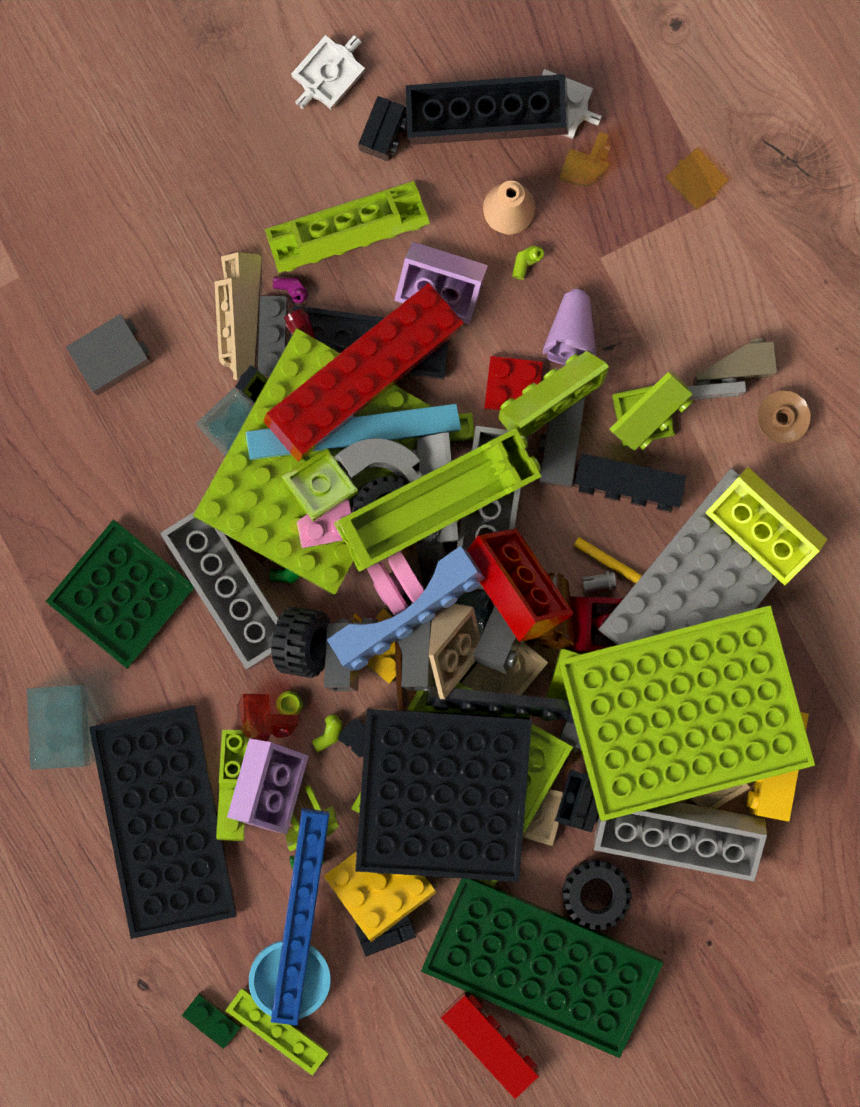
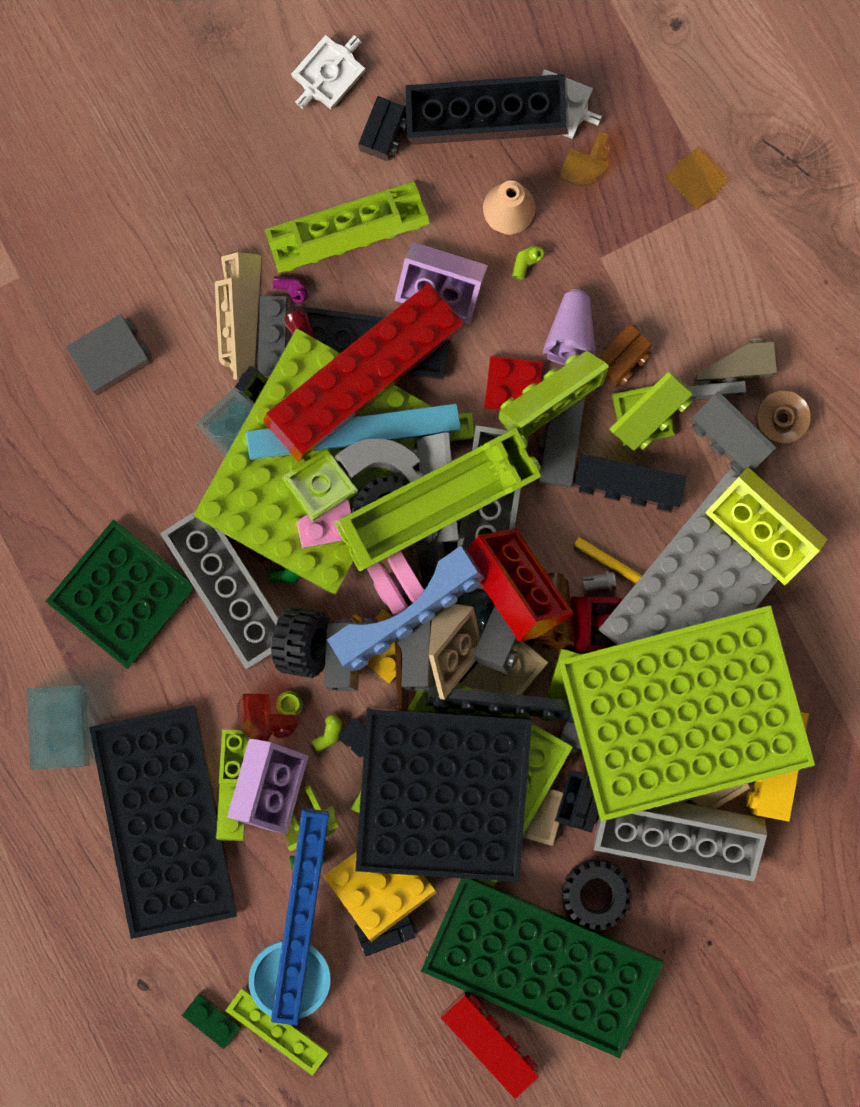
(624, 354): none -> dark orange brick
(731, 434): none -> dark grey slope

